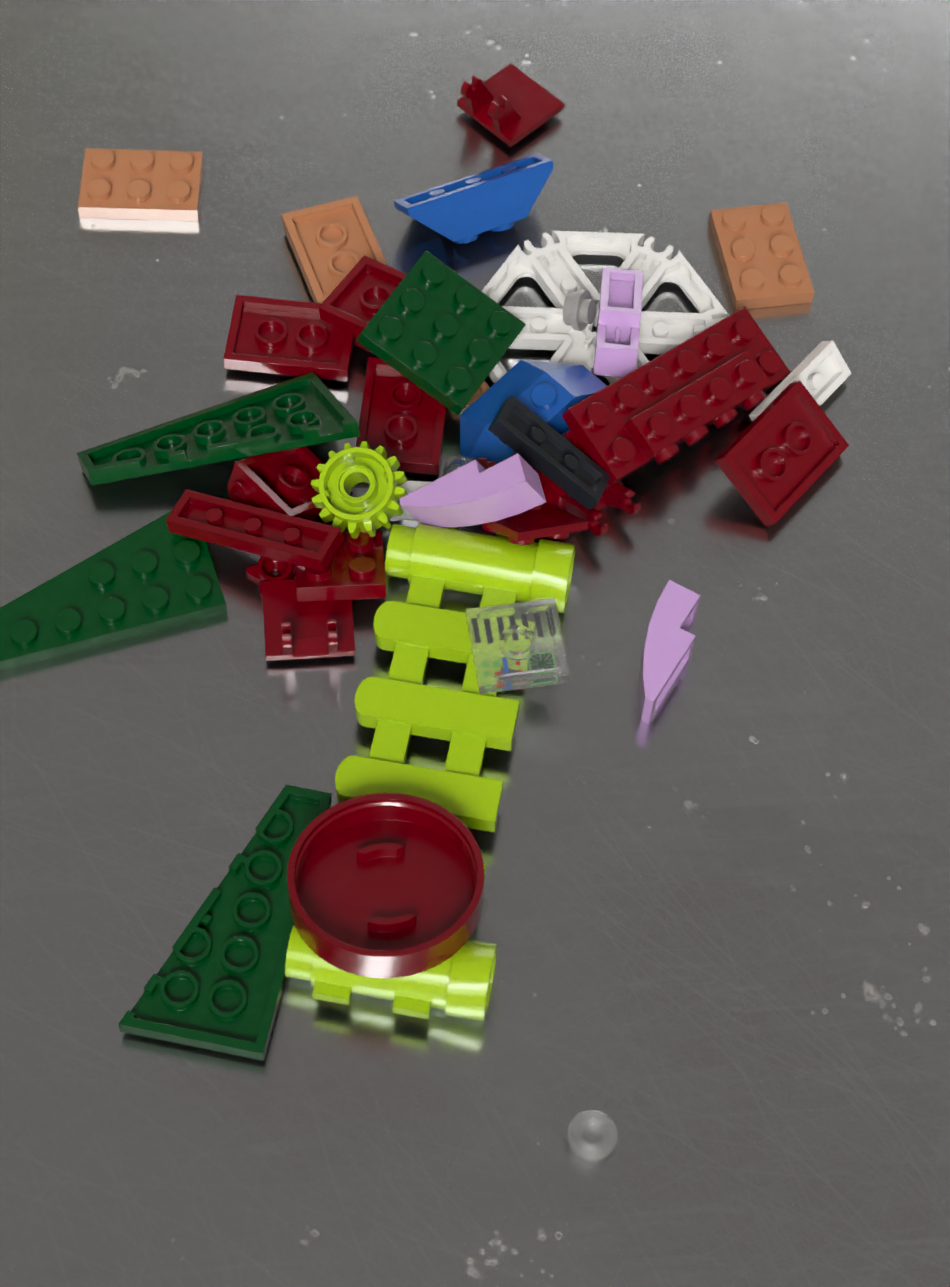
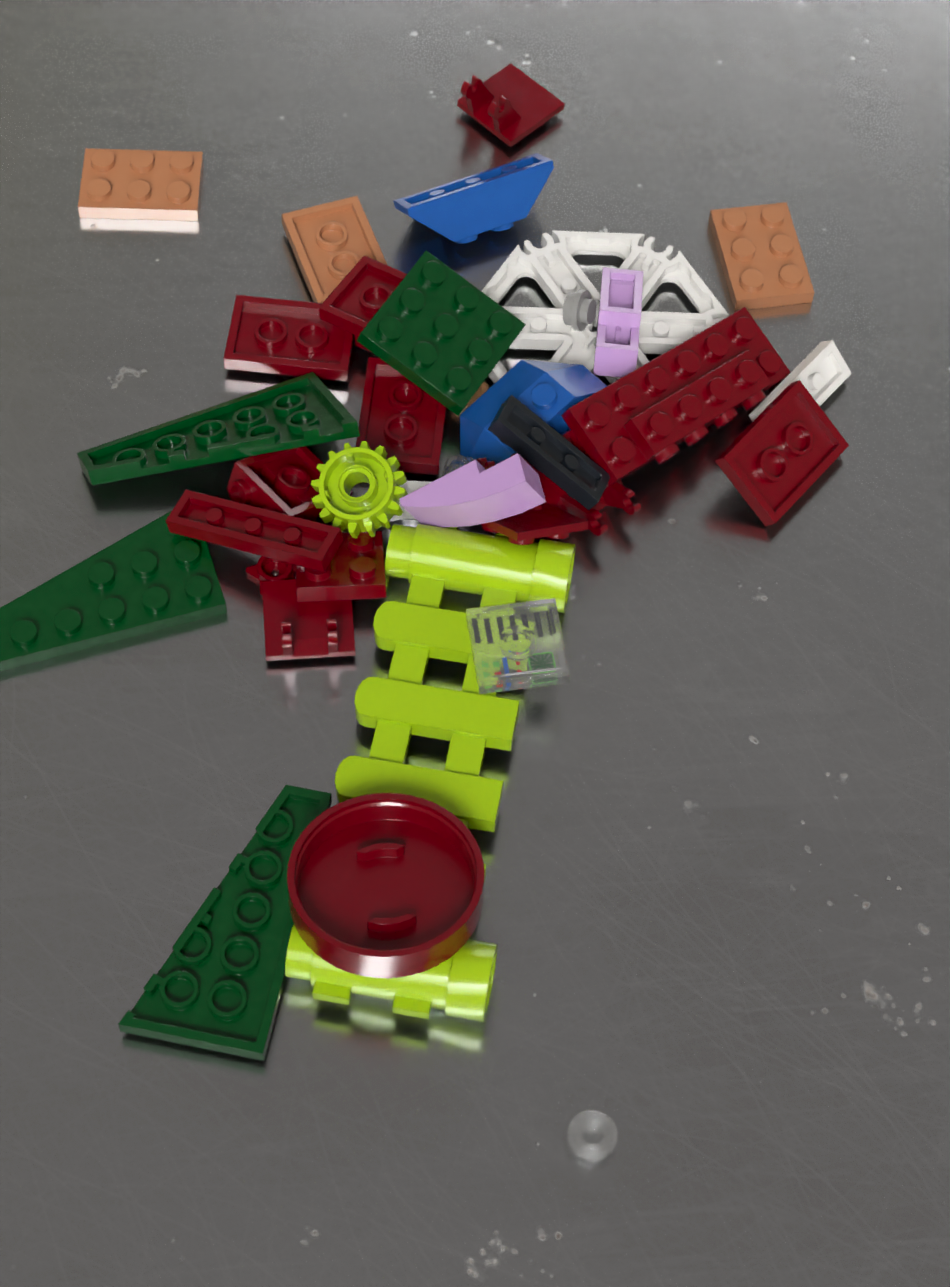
(666, 646): lavender slope -> none

